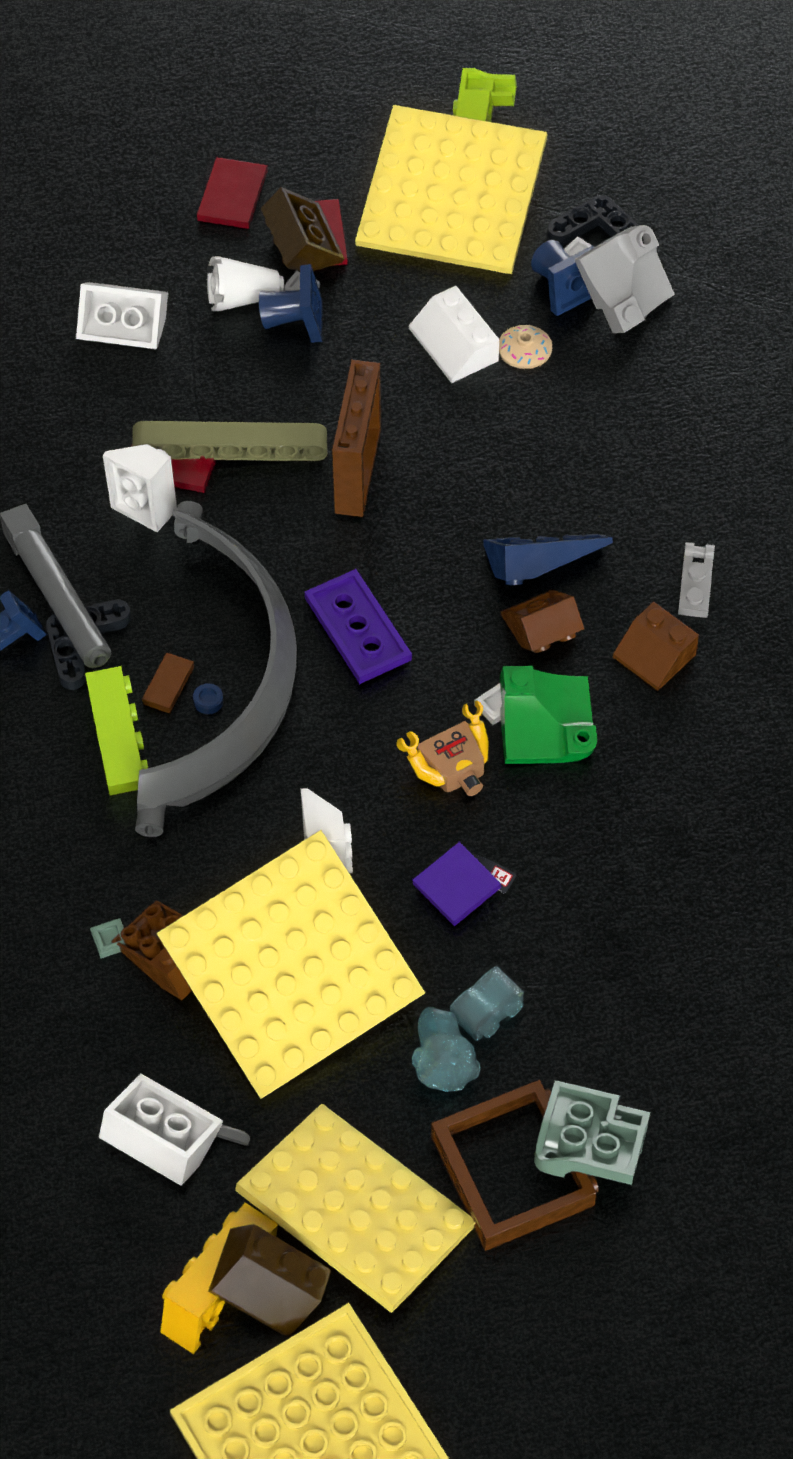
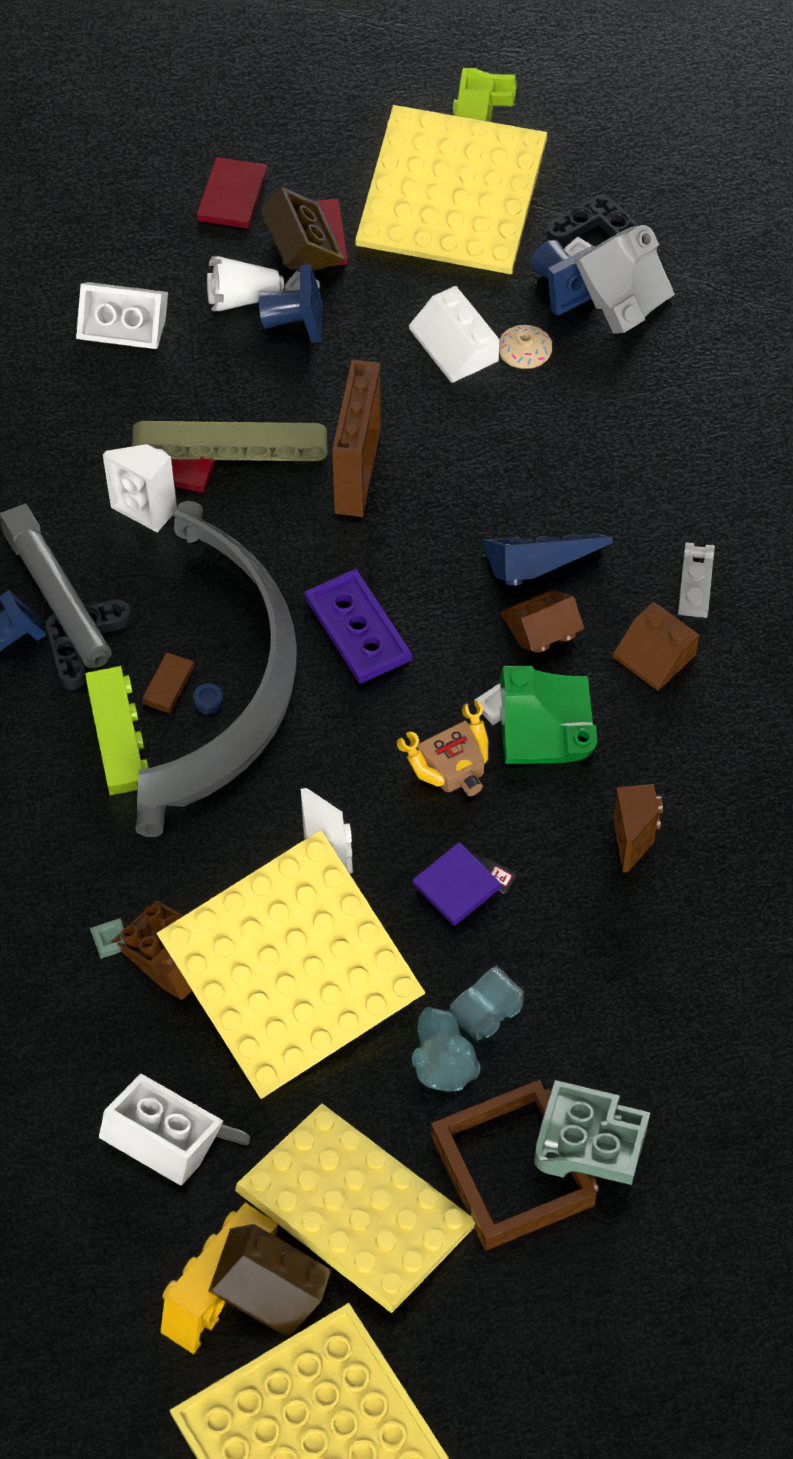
(636, 821): none -> reddish brown slope

